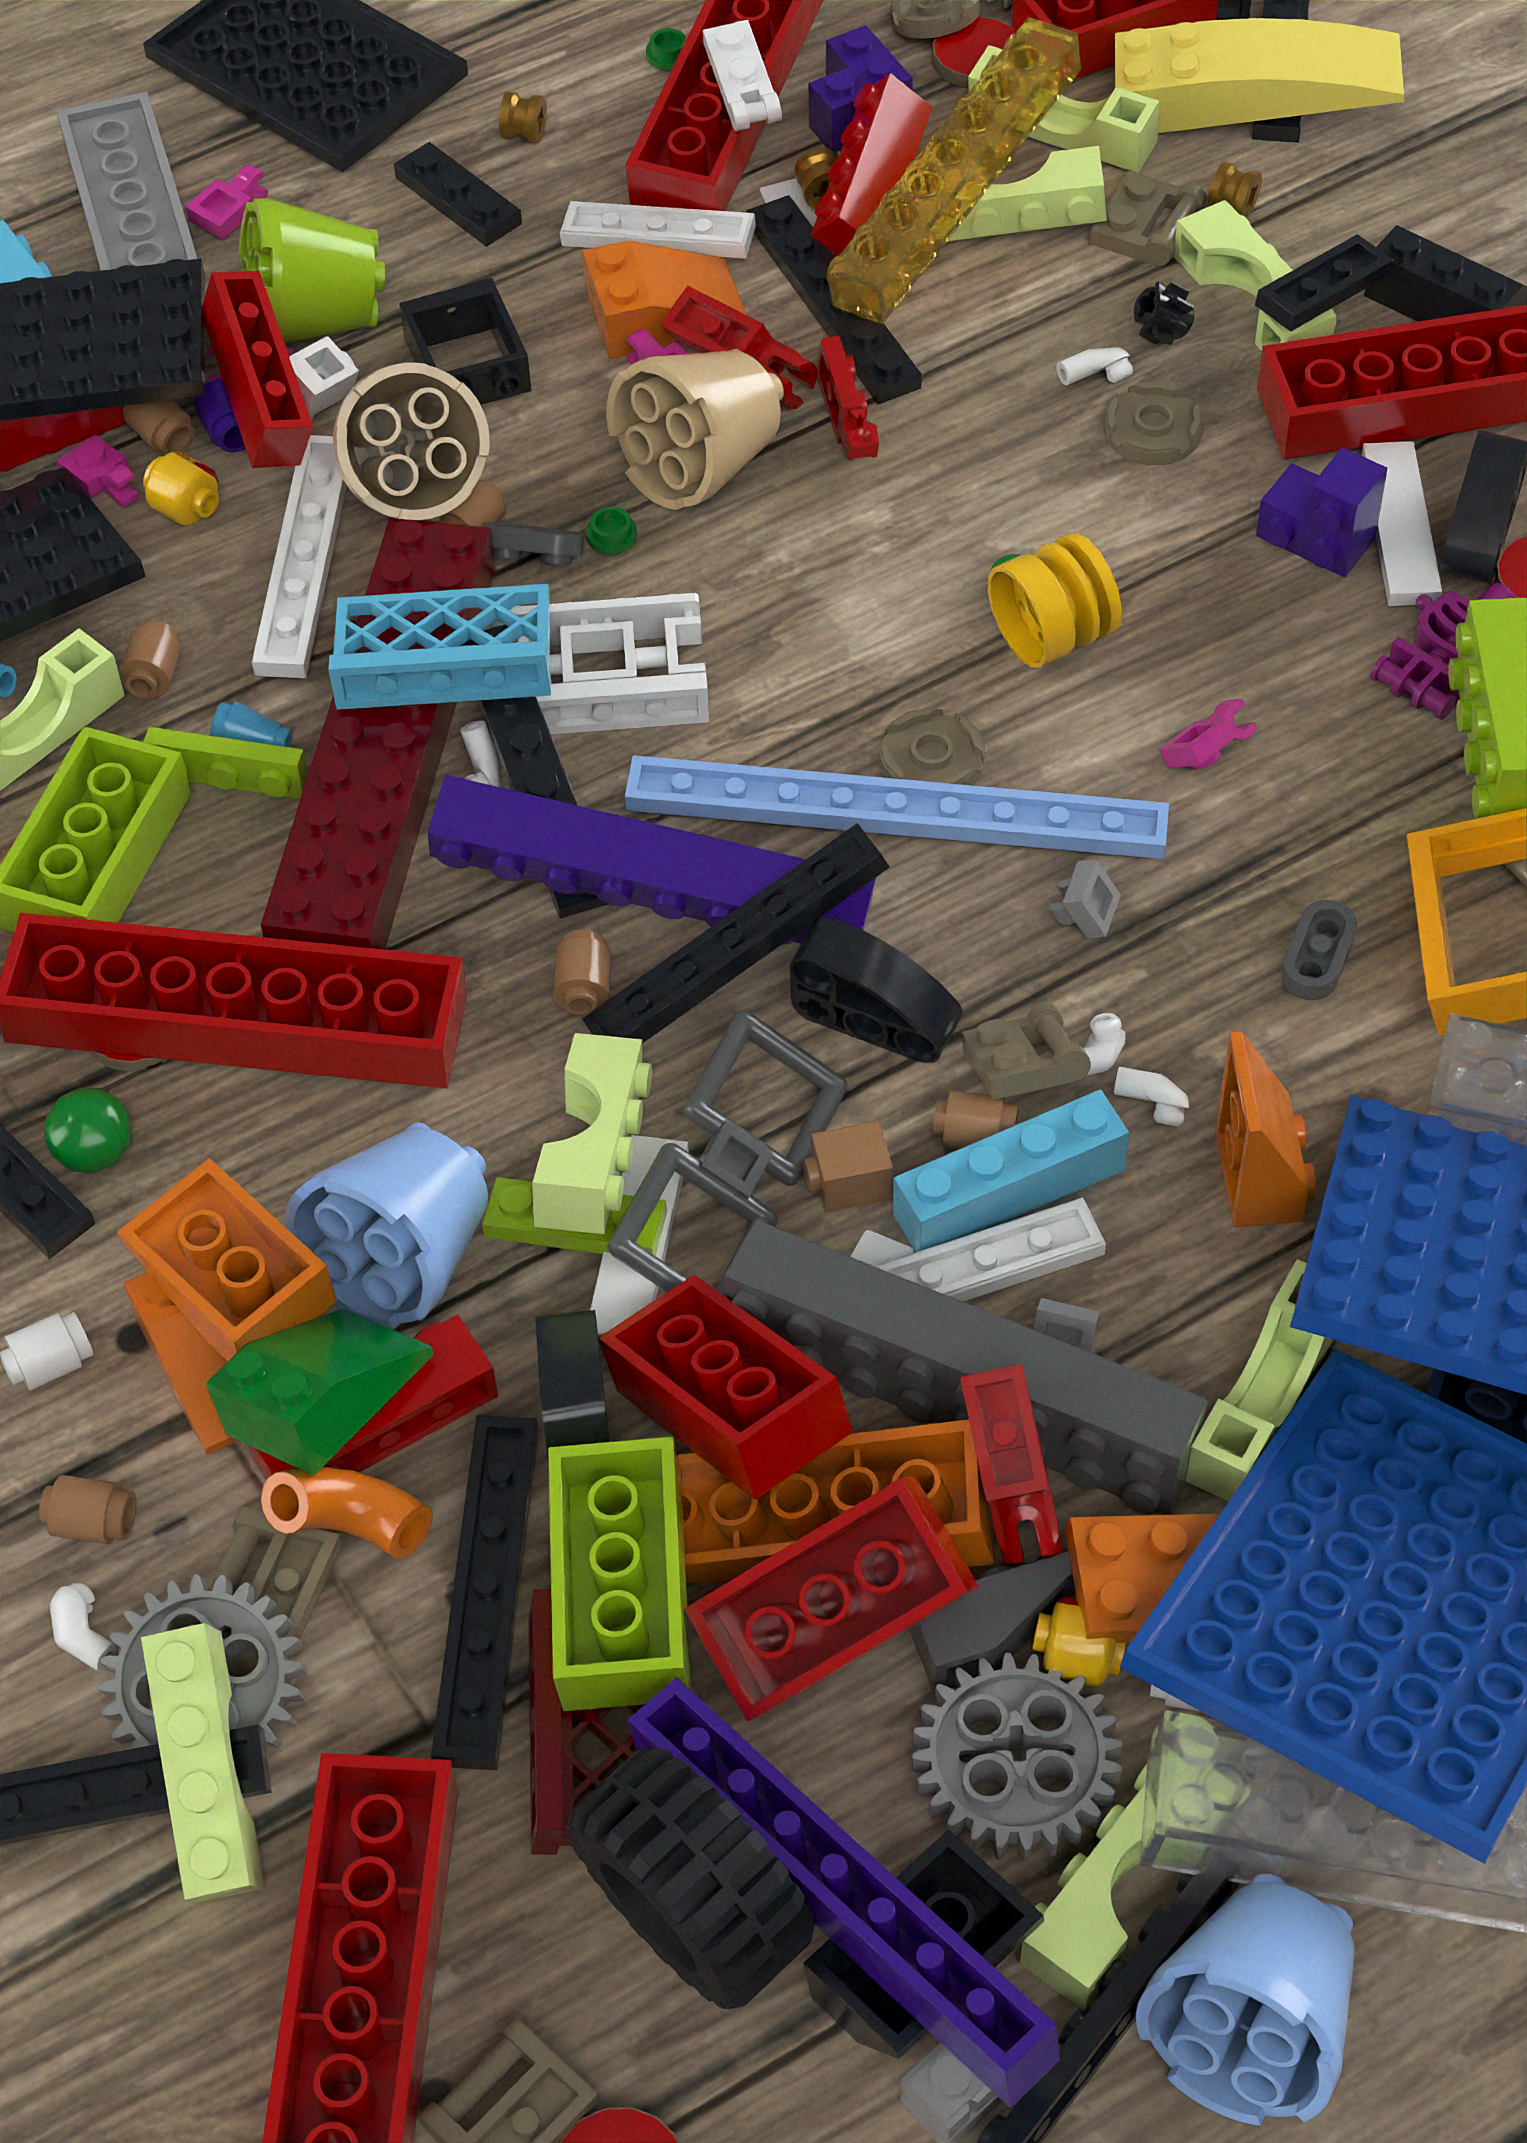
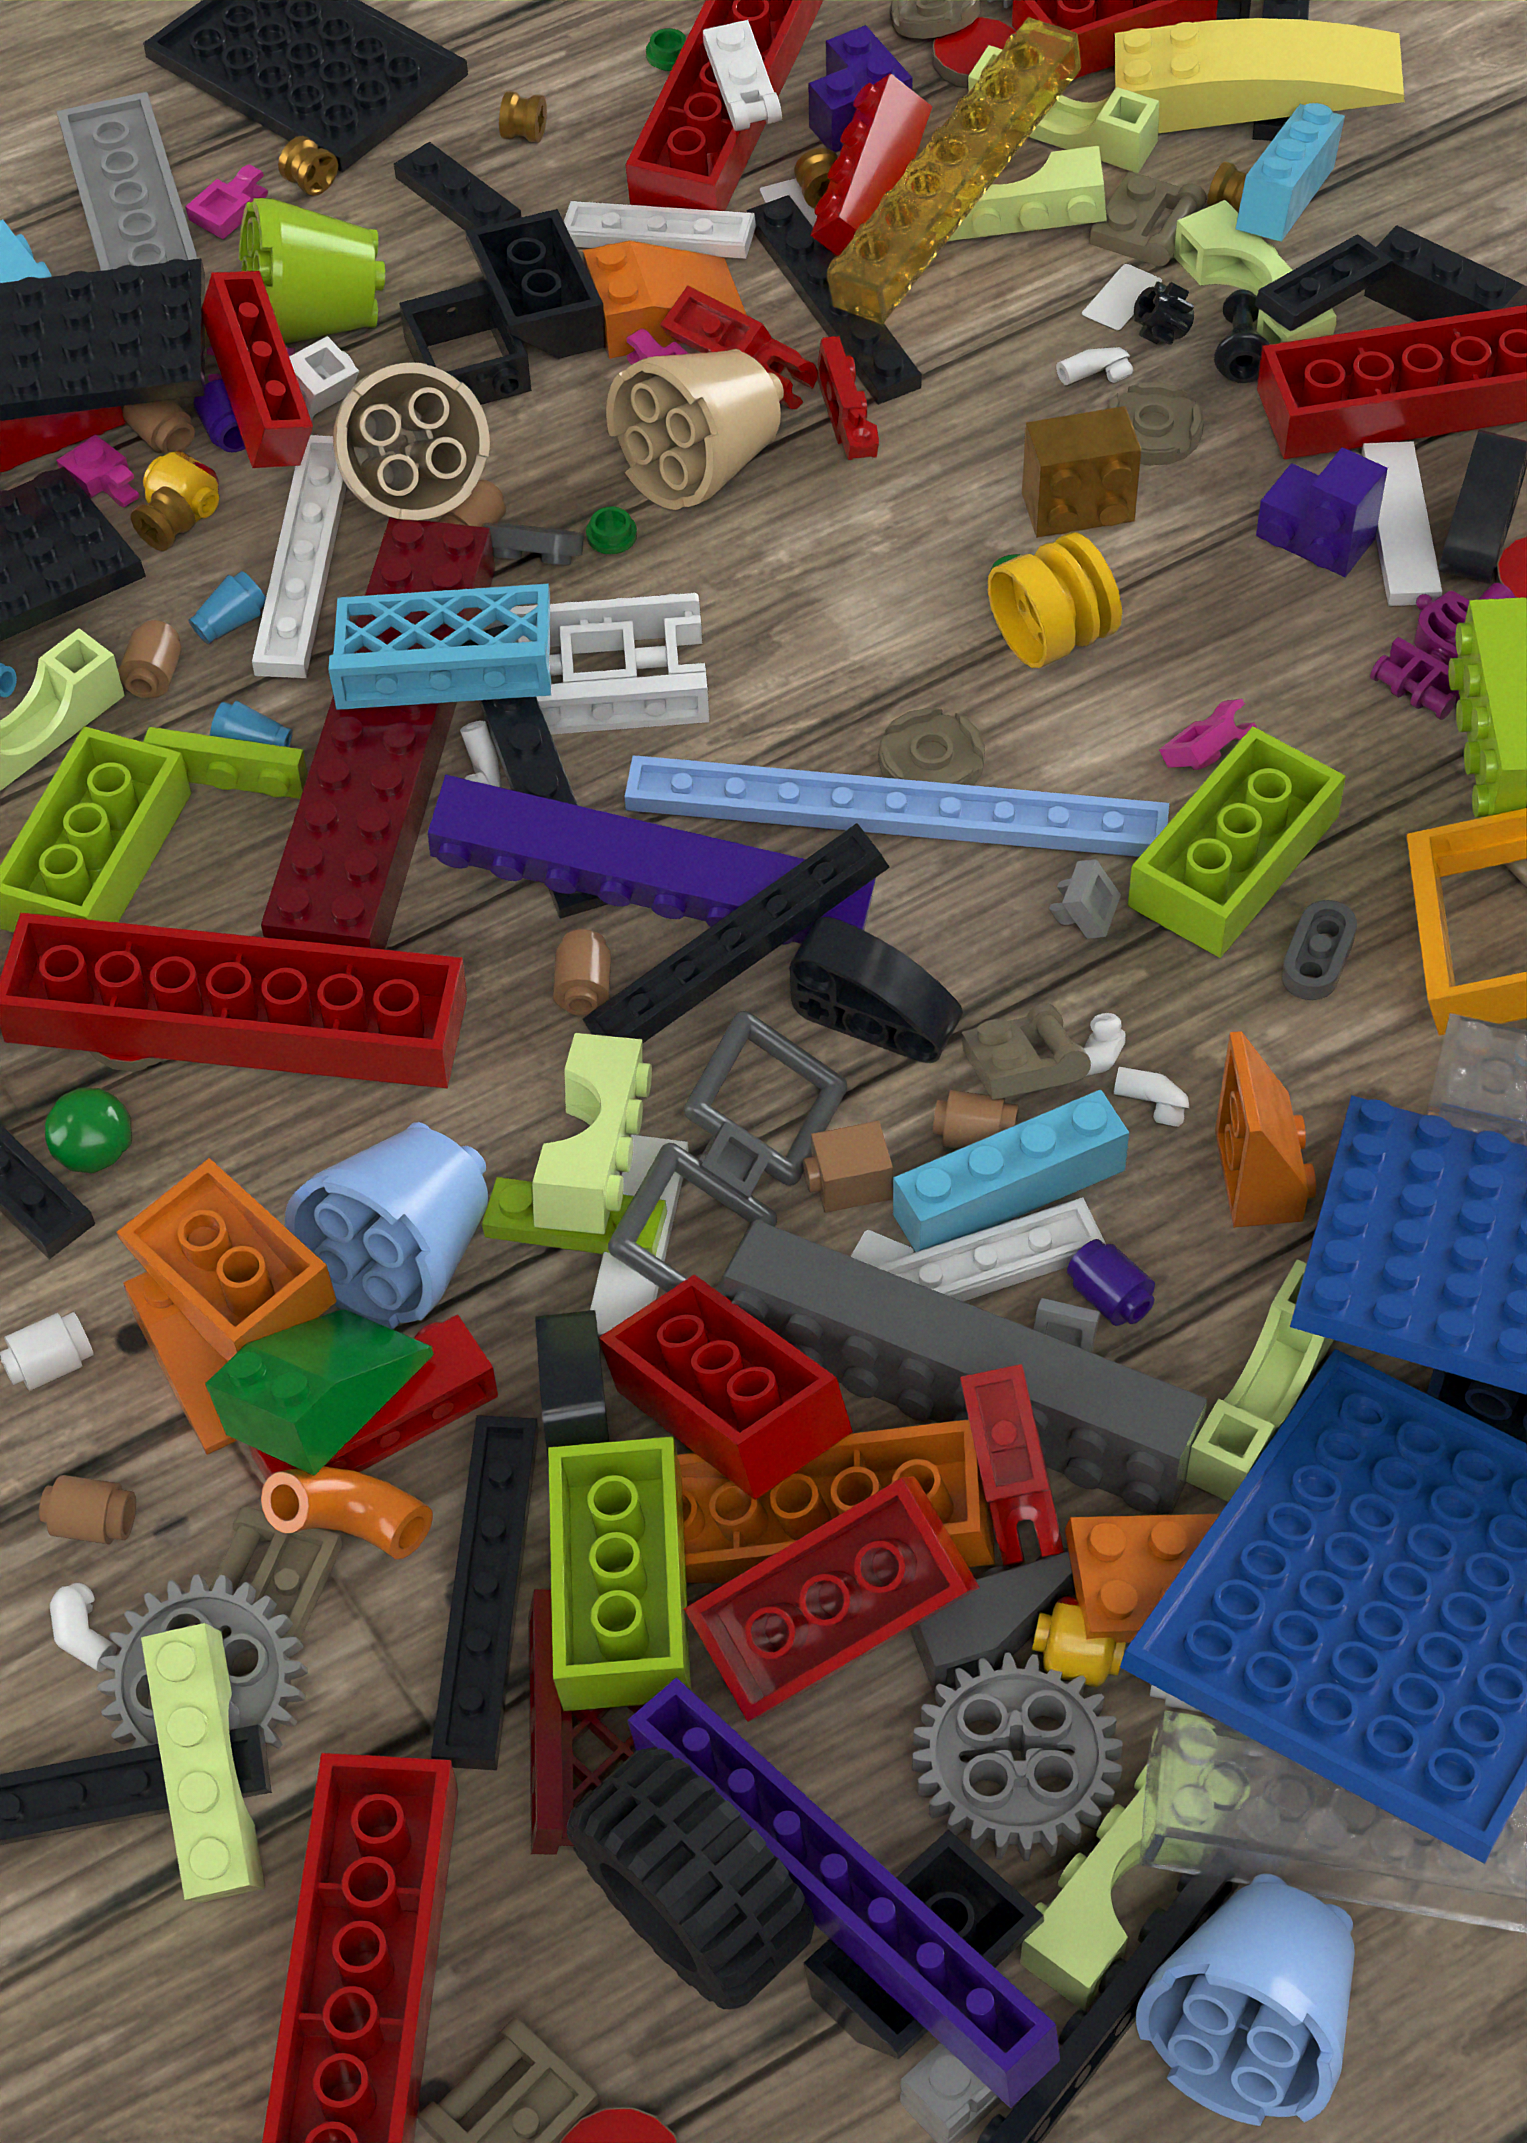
(162, 518): none -> pearl gold wheel
(228, 607): none -> dark azure cone
(307, 165): none -> pearl gold wheel
(540, 283): none -> black slope
(1081, 471): none -> pearl gold brick
(1111, 1282): none -> dark purple brick
(1116, 300): none -> white sticker
(1235, 841): none -> lime brick
(1241, 350): none -> black piece
(1290, 171): none -> medium azure brick

